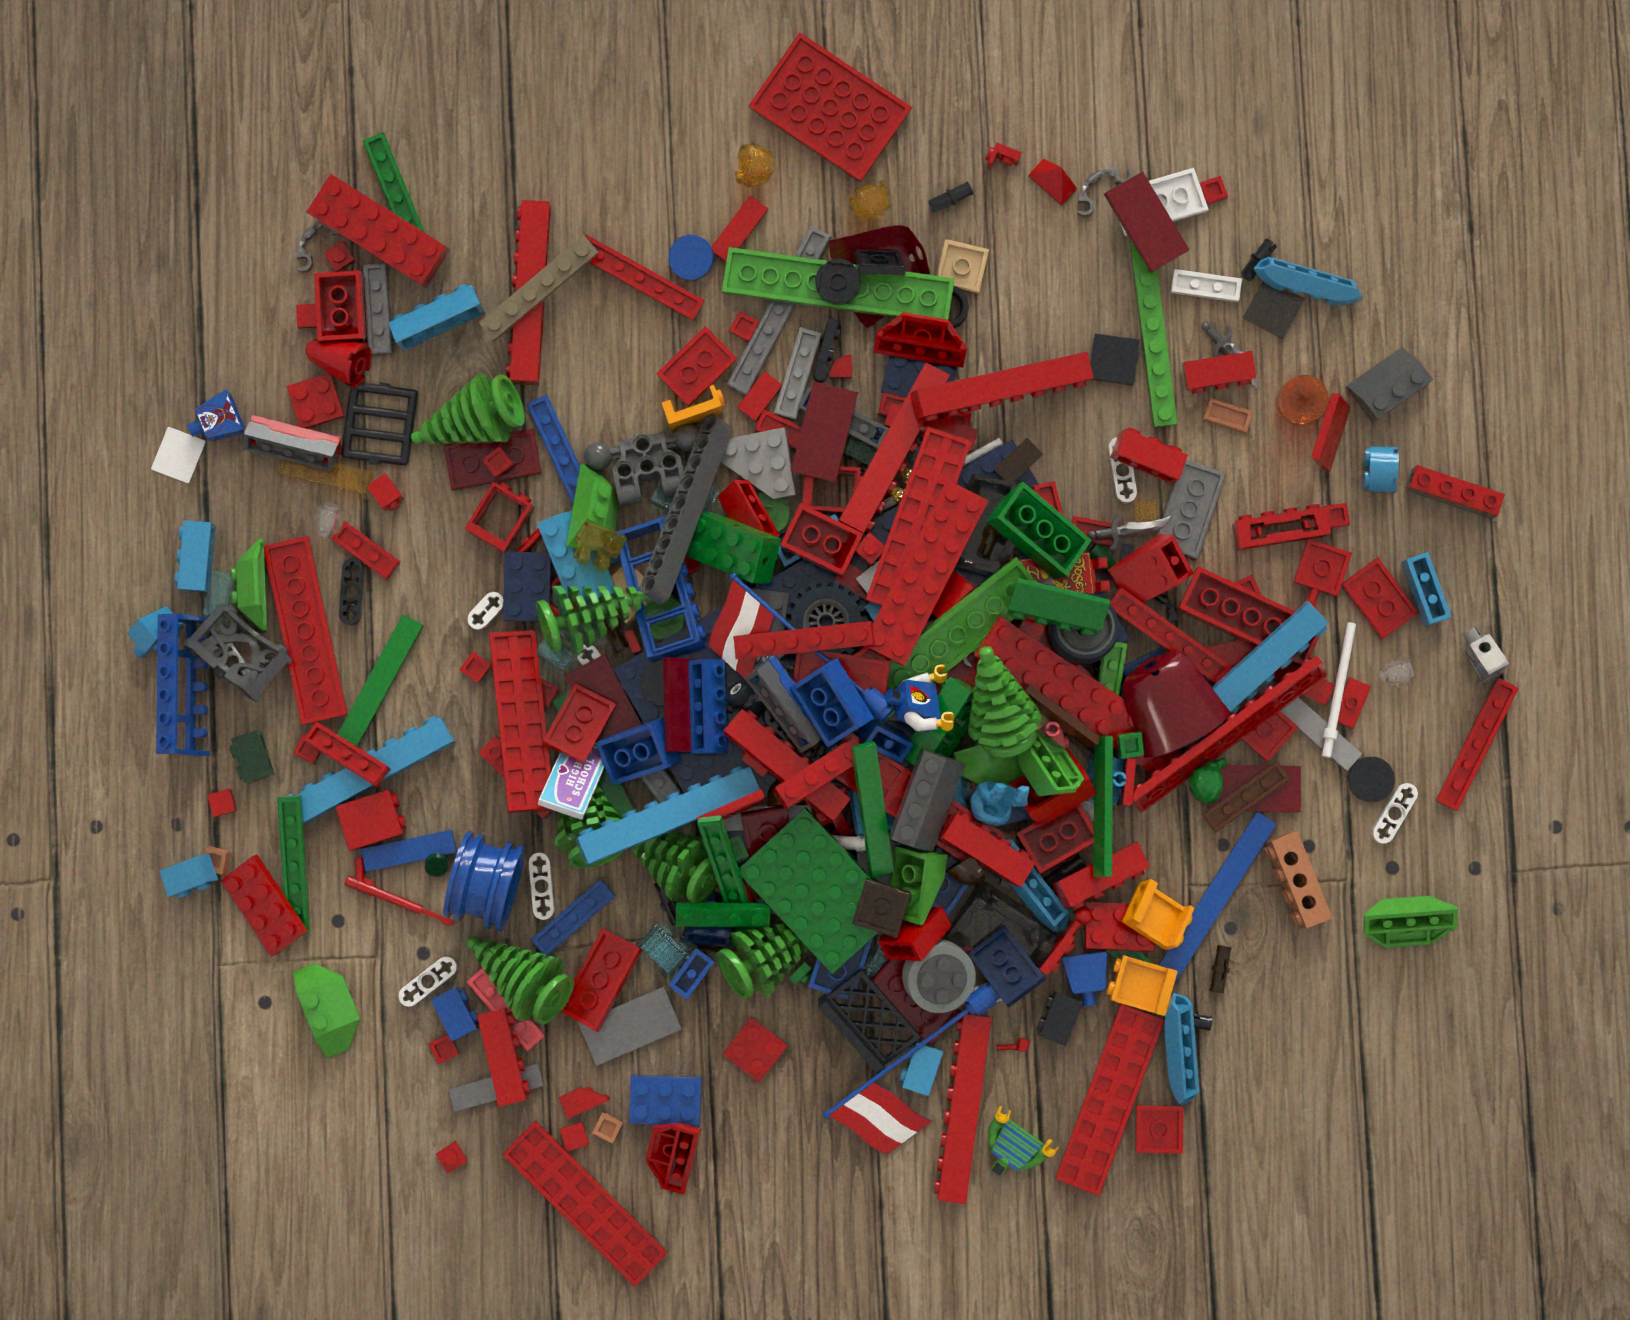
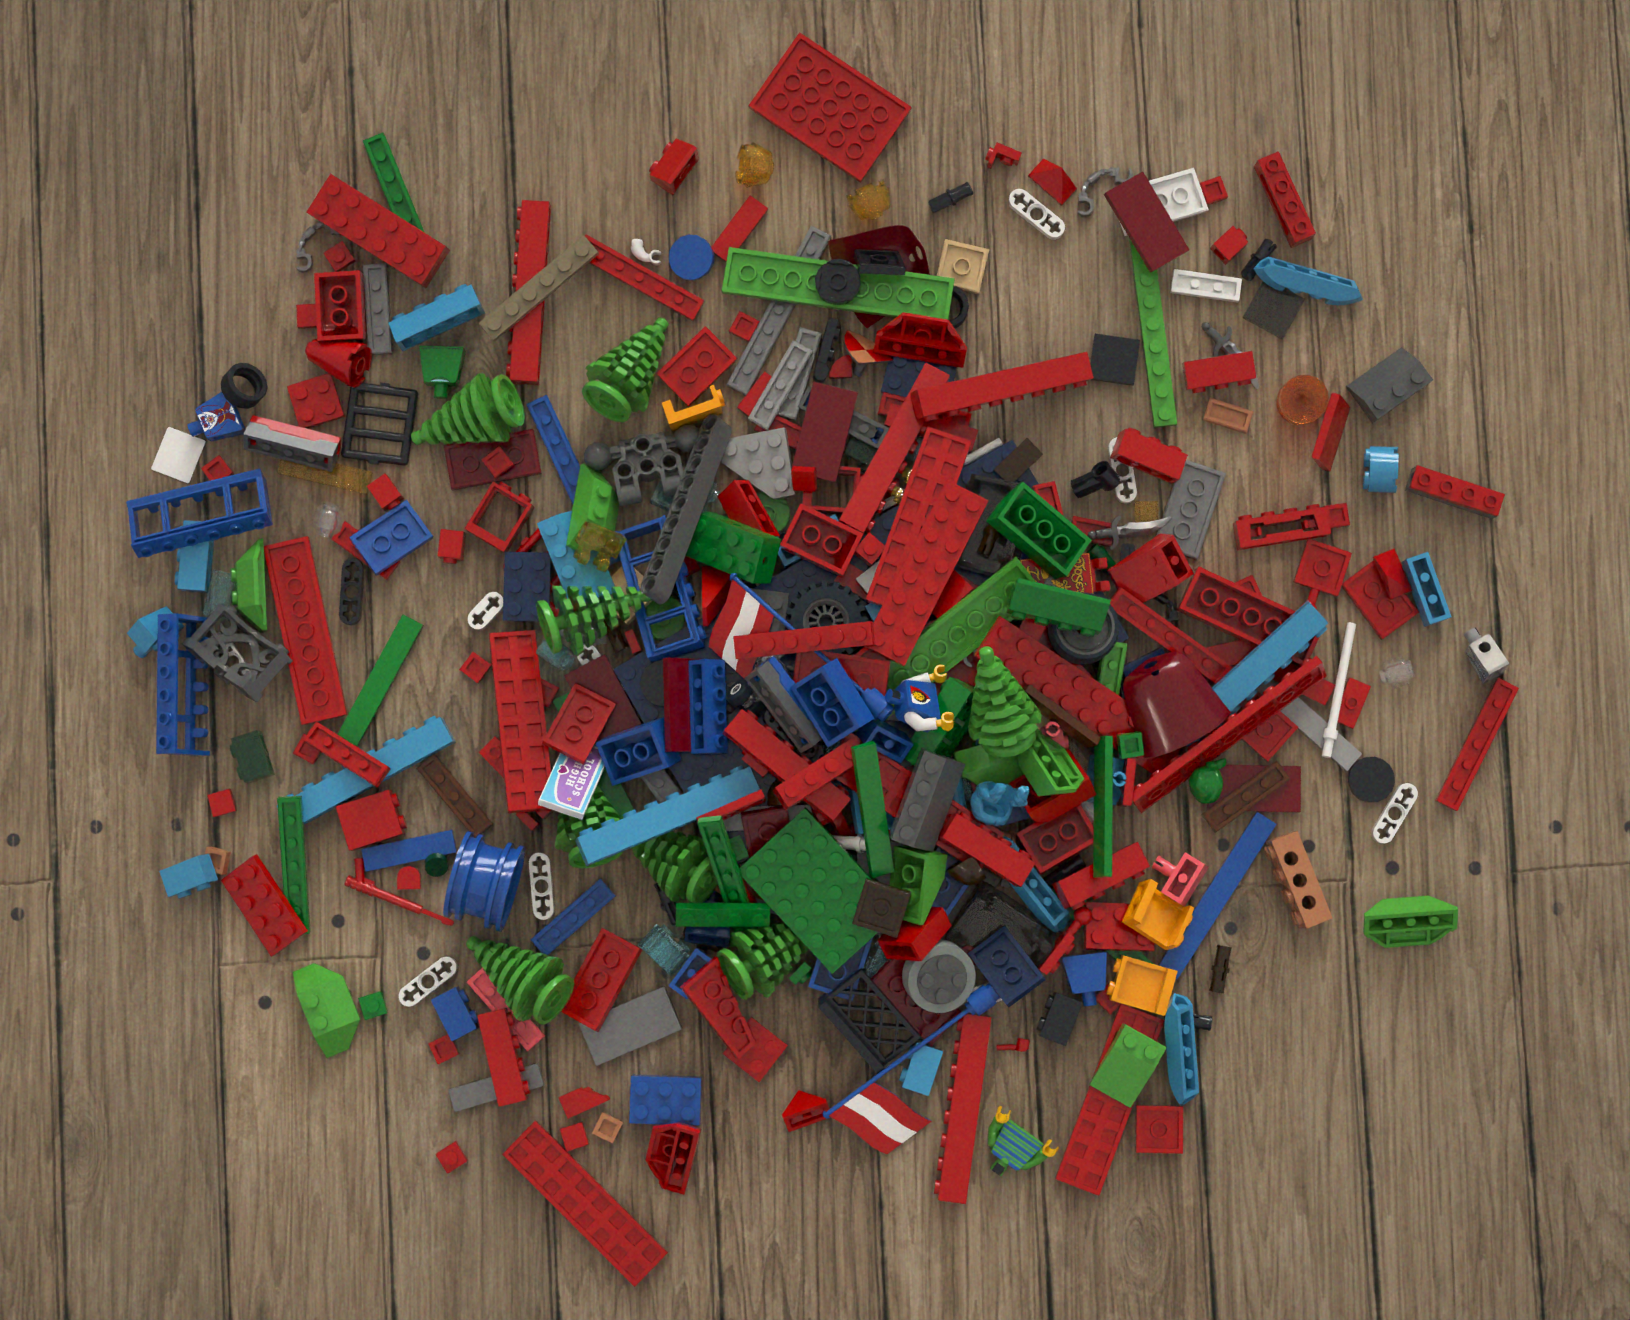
(202, 531): none -> blue window
(217, 469): none -> red tile
(253, 375): none -> black tyre
(373, 1005): none -> green plate
(391, 537): none -> blue plate
(408, 878): none -> red tile
(442, 367): none -> green torso
(451, 546): none -> red brick
(454, 795): none -> reddish brown tile
(528, 820): none -> red tile
(626, 374): none -> bright green plant
(639, 252): none -> white arm
(674, 165): none -> red slope
(714, 592): none -> red slope
(714, 1000): none -> red wing
(780, 385): none -> light grey tile
(804, 478): none -> red tile
(804, 1110): none -> red slope
(861, 352): none -> shield
(1036, 223): none -> white beam
(1101, 477): none -> black piece
(1103, 999): none -> red tile
(1127, 1065): none -> bright green slope
(1182, 878): none -> coral brick
(1229, 244): none -> red brick
(1284, 199): none -> red brick
(1392, 573): none -> red slope

